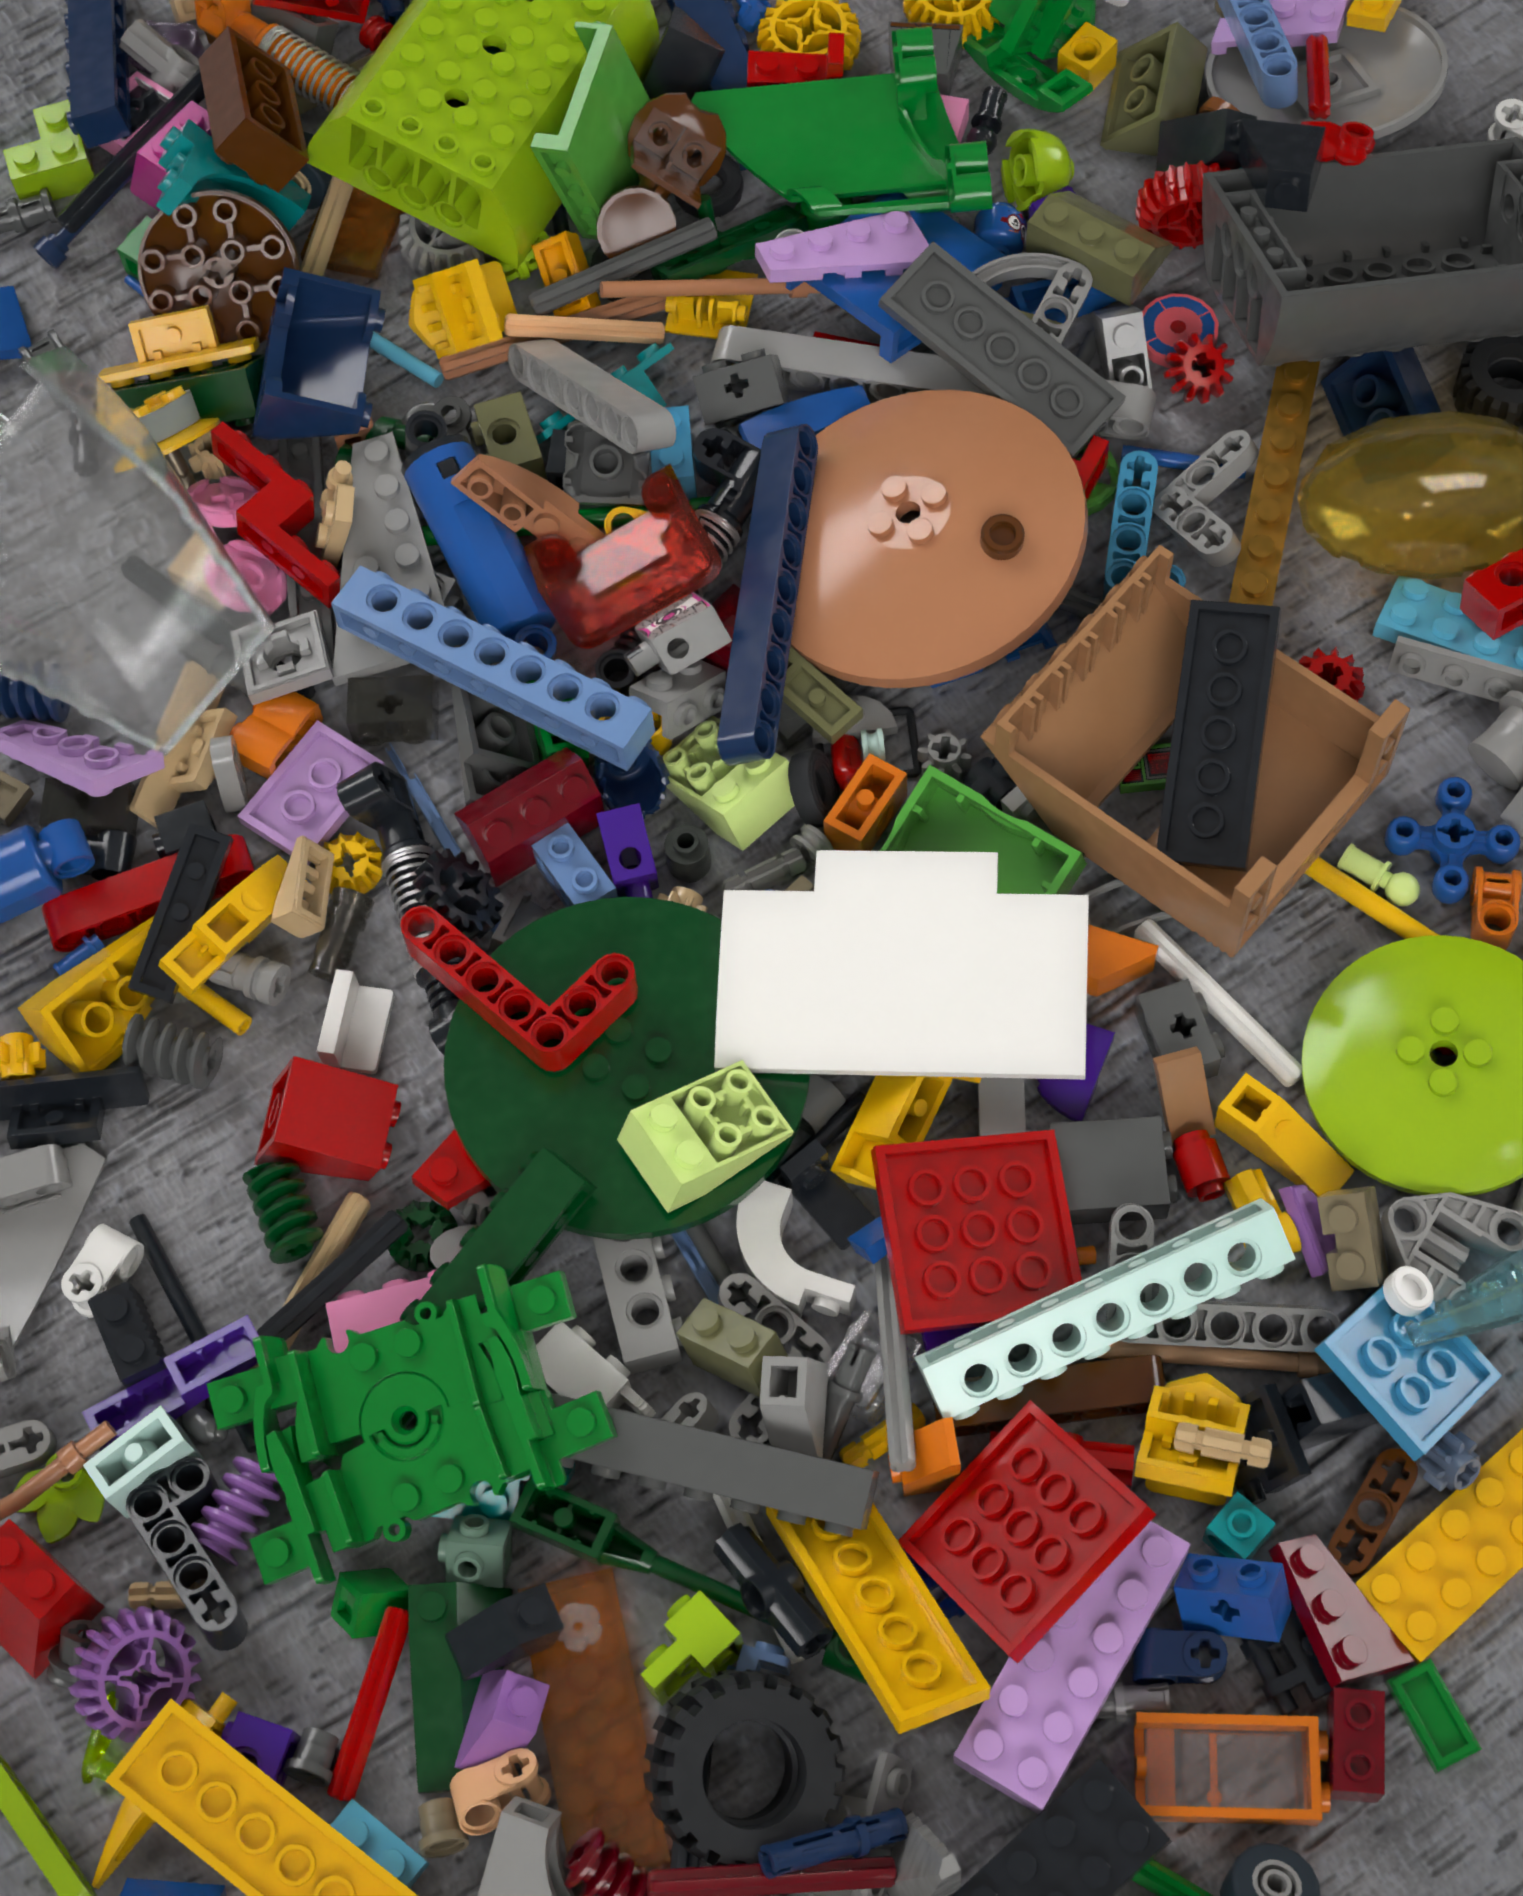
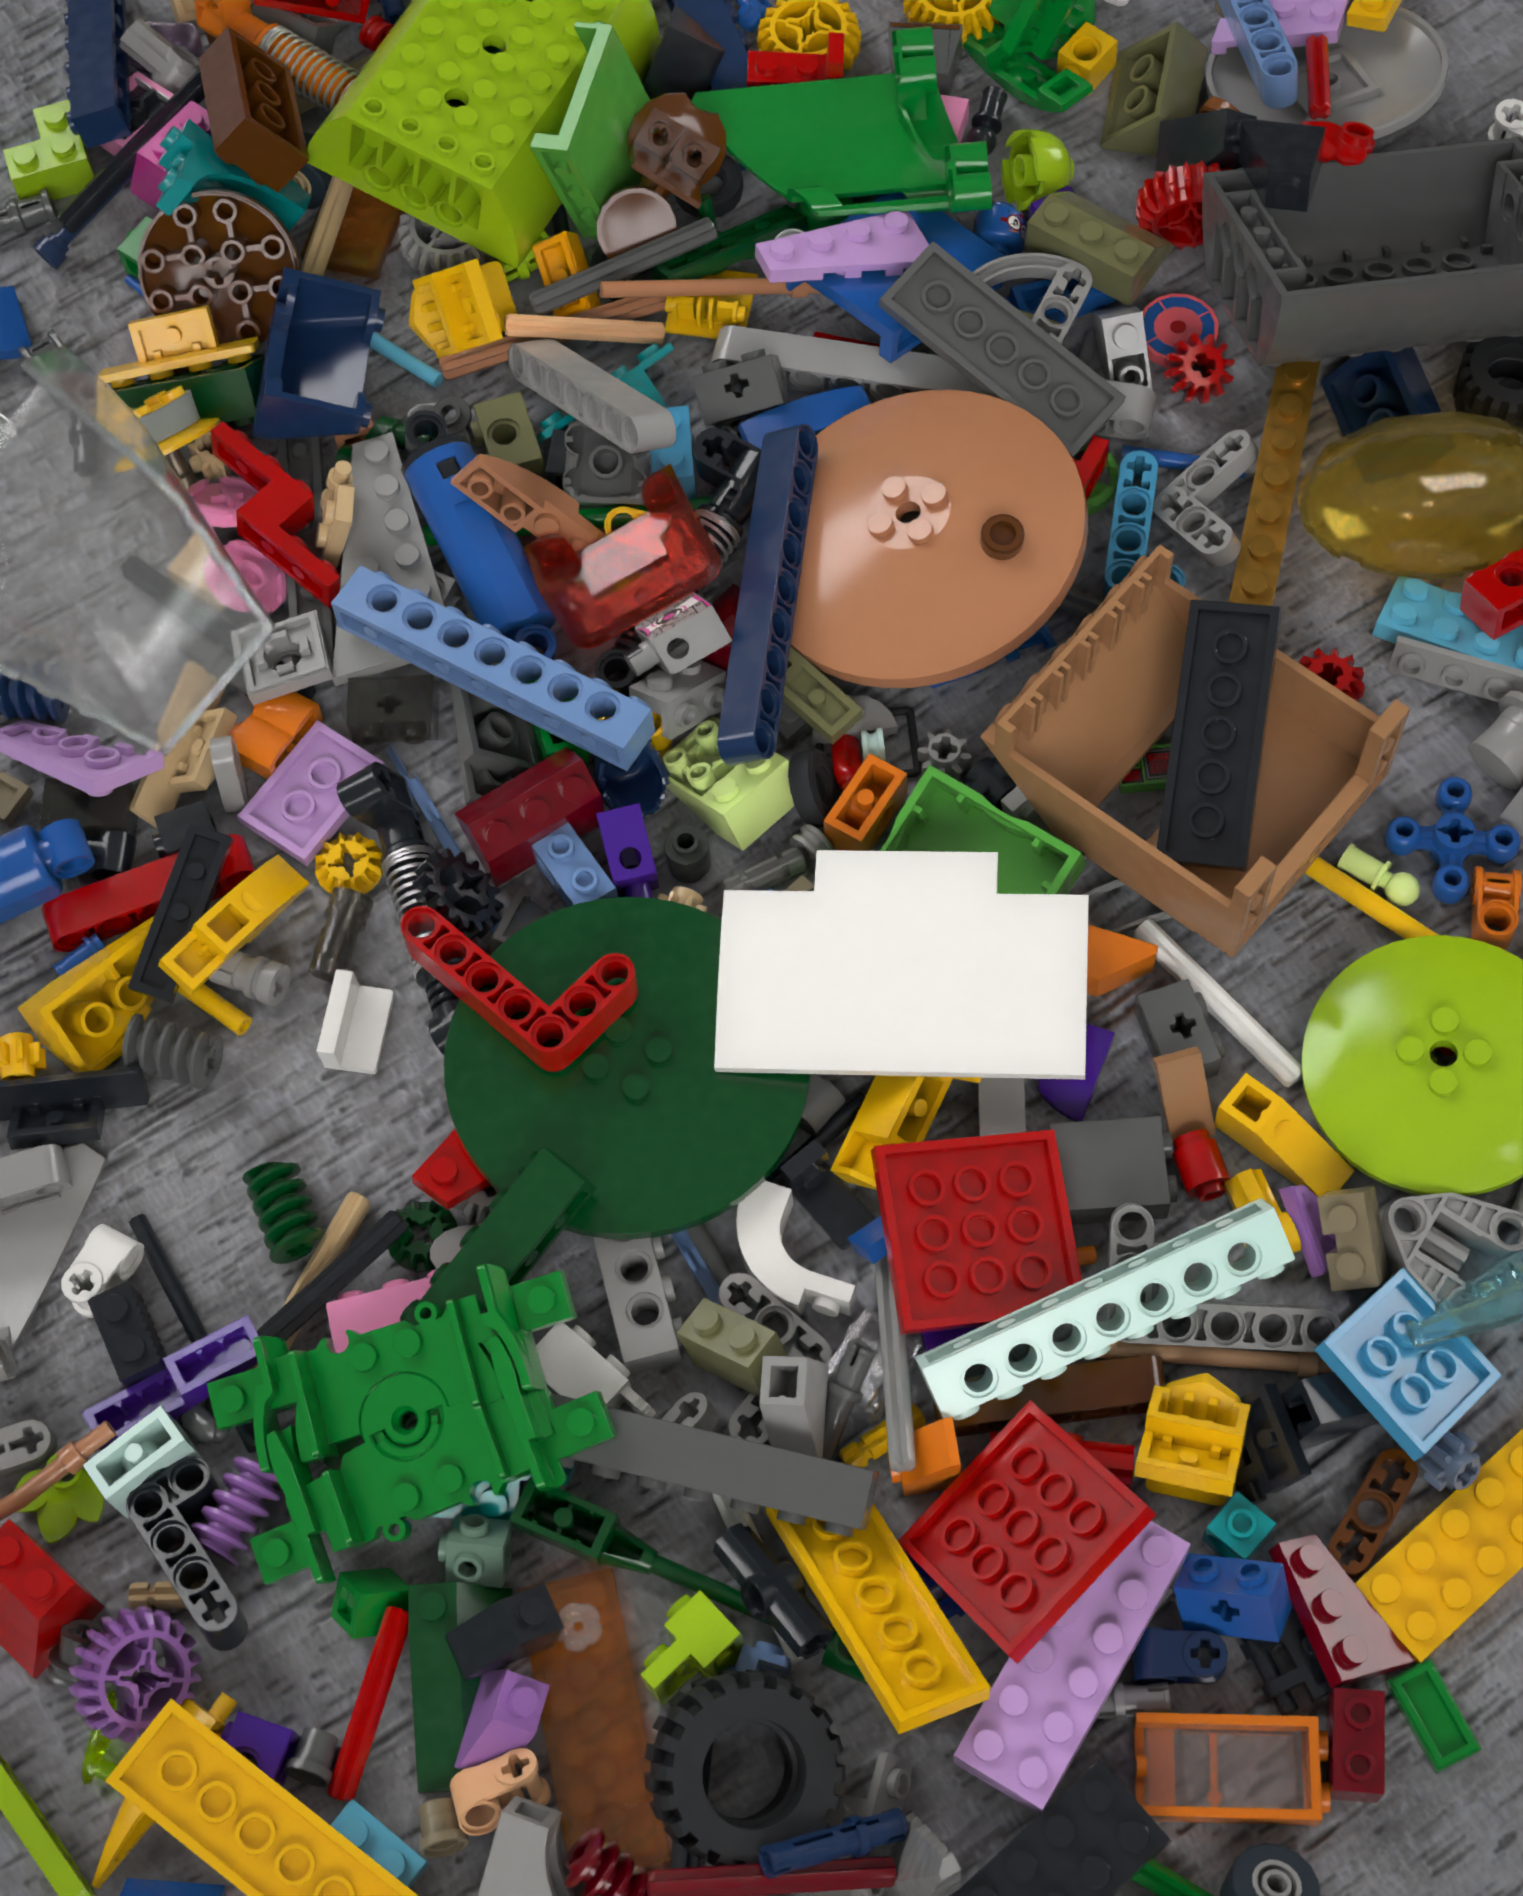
(290, 910): tan slope -> none
(329, 1121): red slope -> none
(702, 1134): yellowish green slope -> none
(1222, 1445): tan axle -> none
(1408, 1291): white tile -> none

